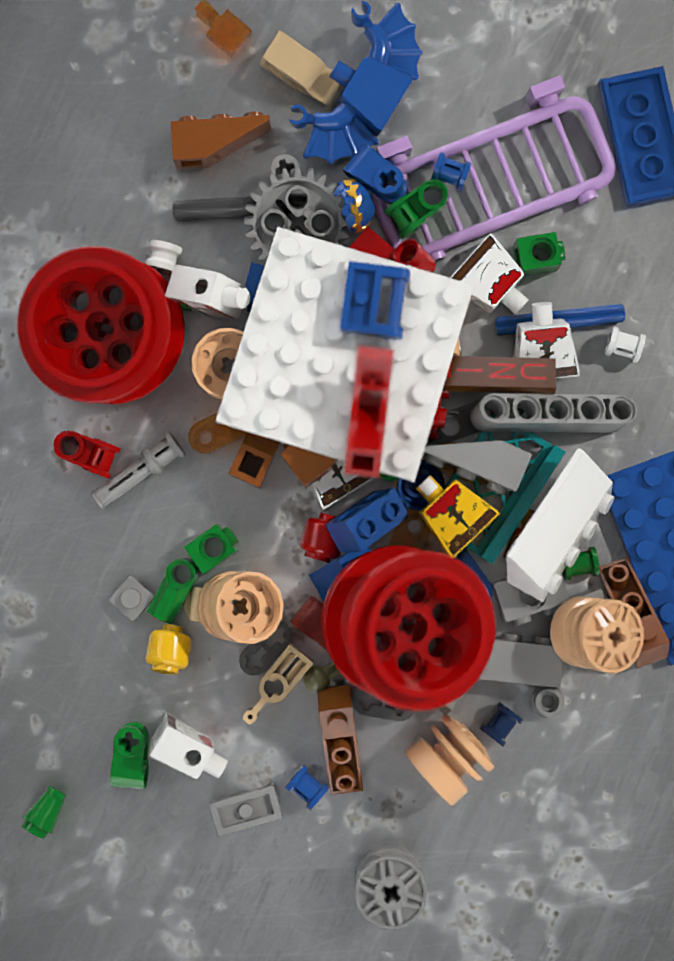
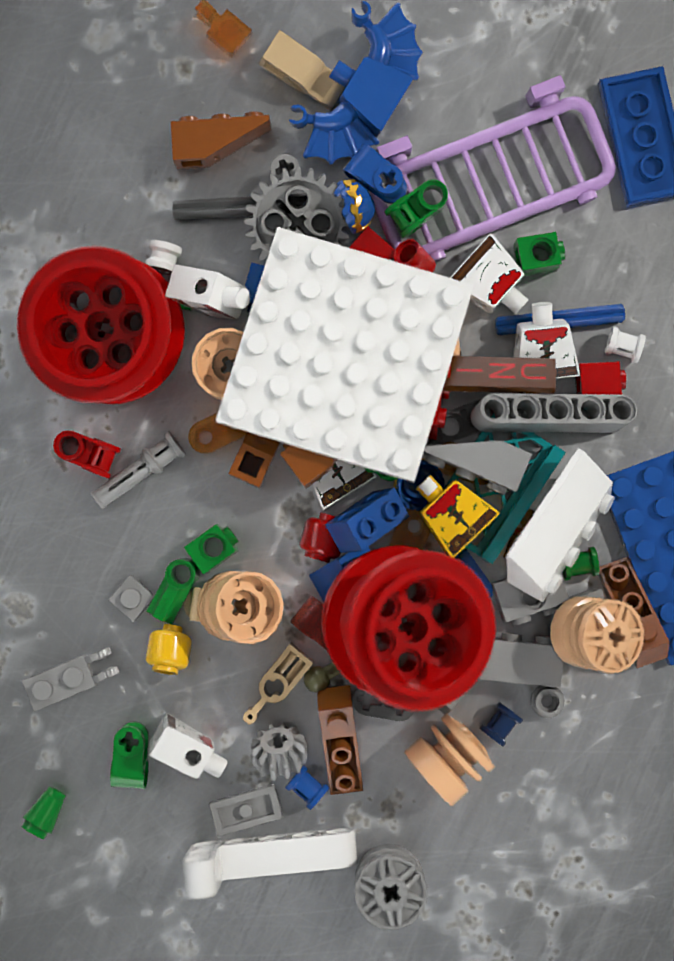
(66, 680): none -> light grey hinge
(266, 855): none -> white beam
(270, 655): dark grey beam -> none
(279, 751): none -> light grey gear
(363, 296): blue plate -> none
(368, 411): red arch -> none
(451, 171): blue bush -> none
(600, 378): none -> red brick

